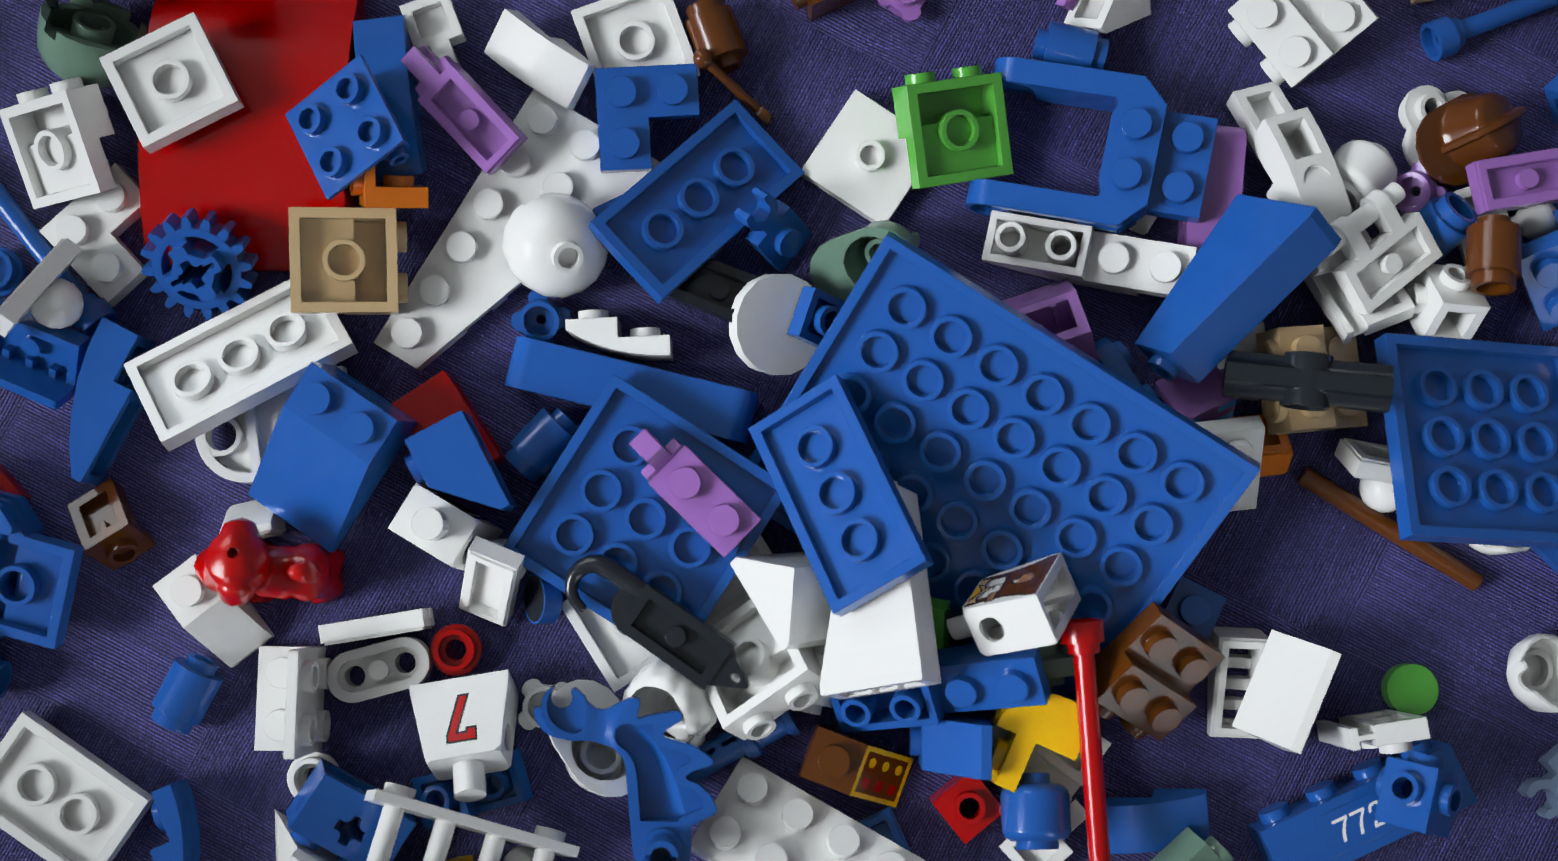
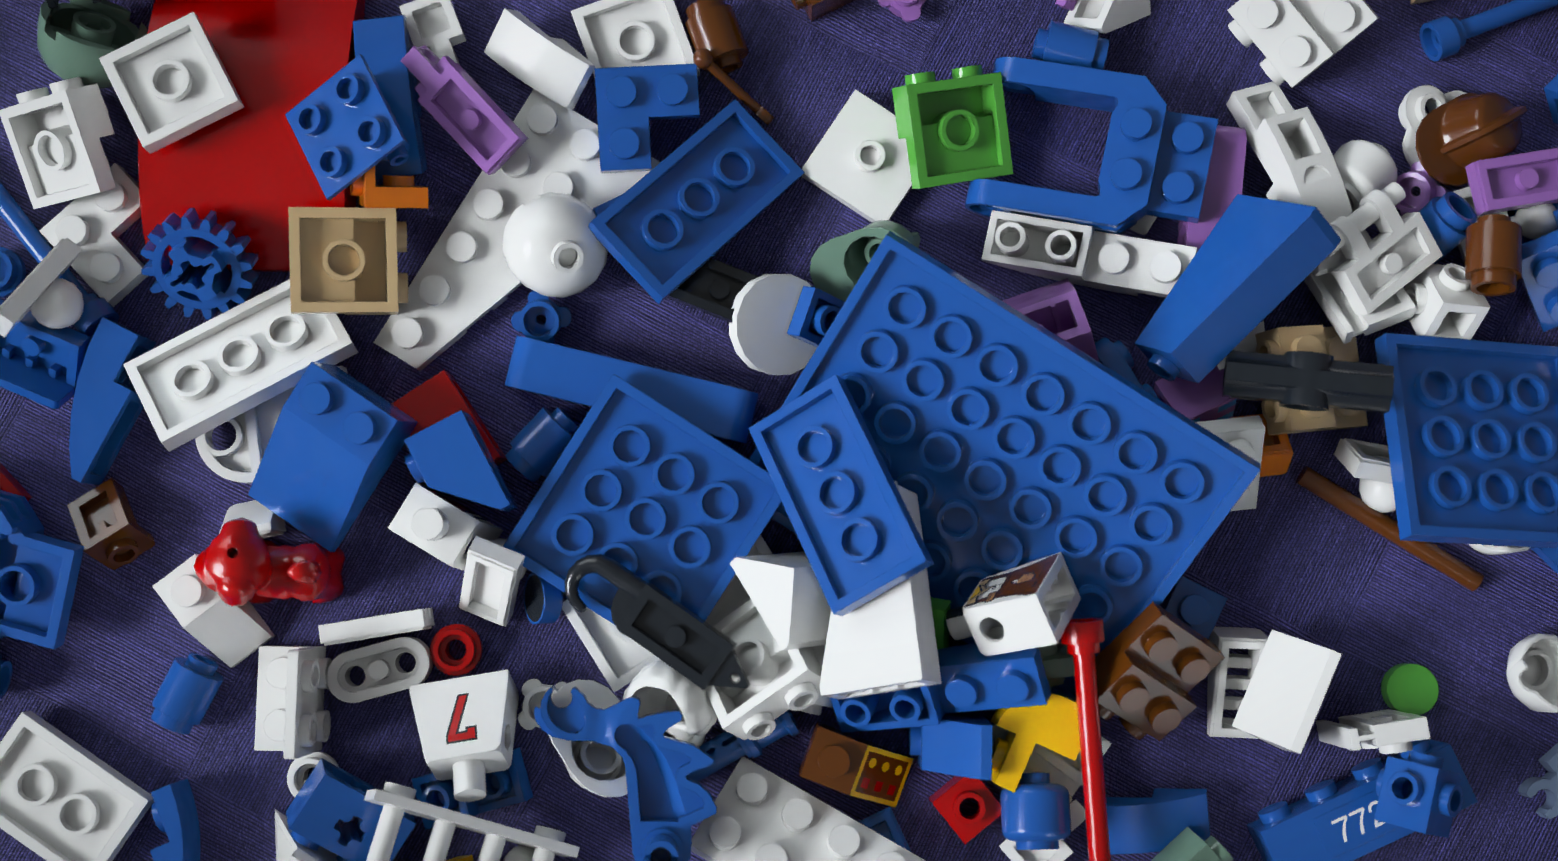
(605, 334): white slope -> none
(695, 492): medium lavender hinge -> none
(774, 228): blue plate -> none

